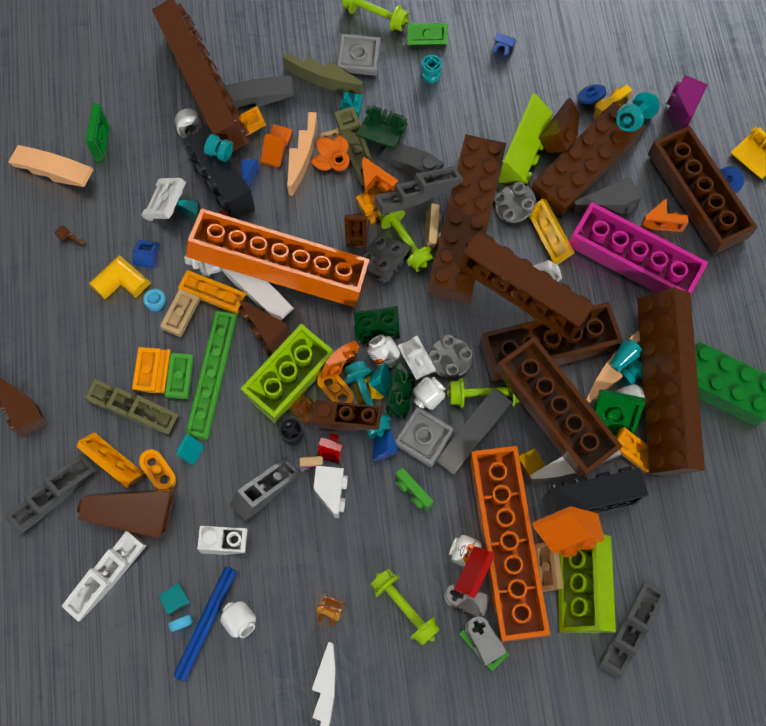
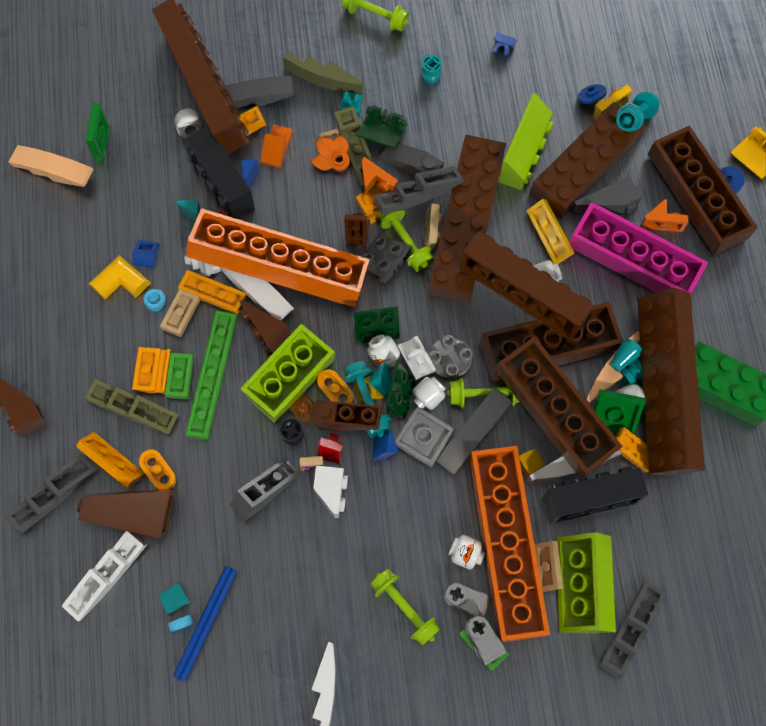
(62, 233): reddish brown hand -> none
(164, 198): white plate -> none
(189, 449): teal slope -> none
(216, 147): teal wheel -> none
(222, 540): white slope -> none
(238, 619): white head -> none
(300, 158): light nougat slope -> none
(331, 608): clear orange tile -> none
(341, 356): orange slope -> none
(359, 54): light grey plate -> none
(419, 496): bright green plate -> none
(427, 33): bright green plate -> none
(474, 572): red tile -> none
(514, 203): light grey dish -> none
(562, 129): reddish brown slope -> none
(570, 531): orange slope -> none
(684, 101): magenta slope -> none

